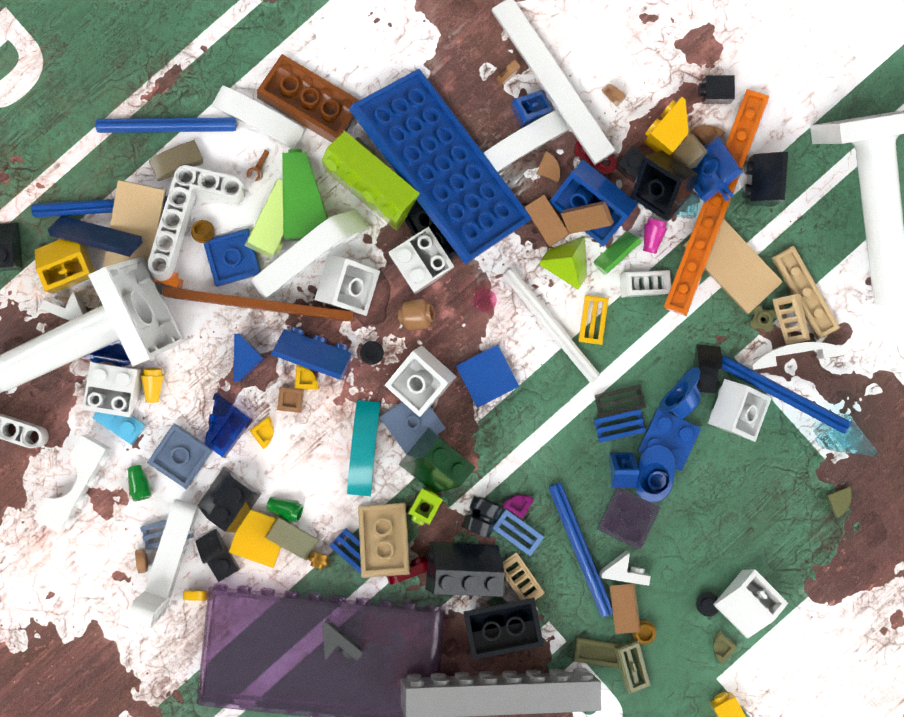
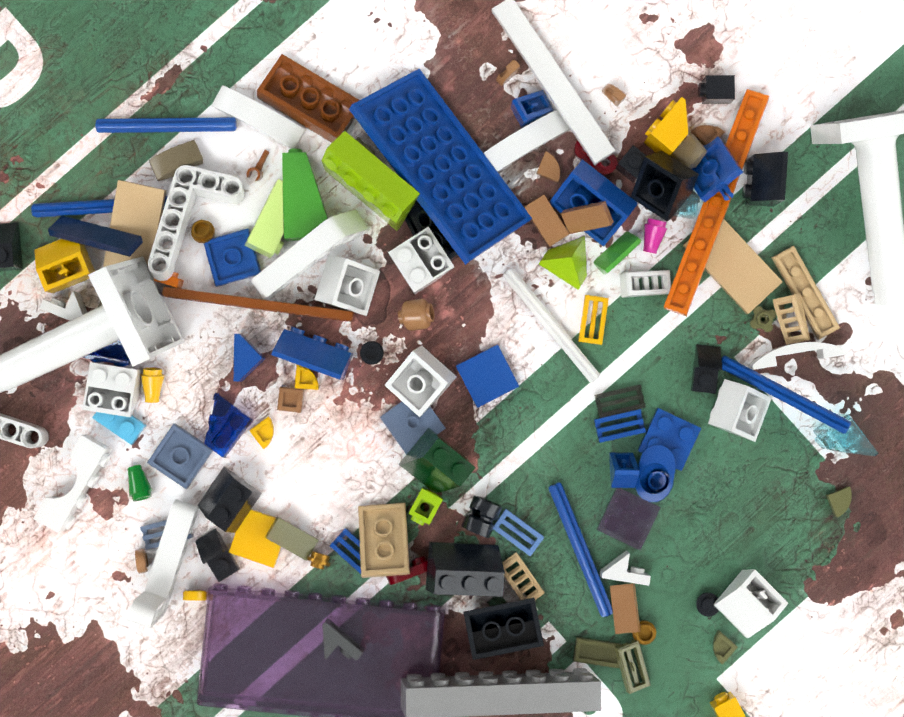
(285, 508): green cone -> none
(363, 448): teal slope -> none
(484, 300): clear pink plate -> none
(518, 504): magenta tile -> none
(683, 396): blue piece -> none

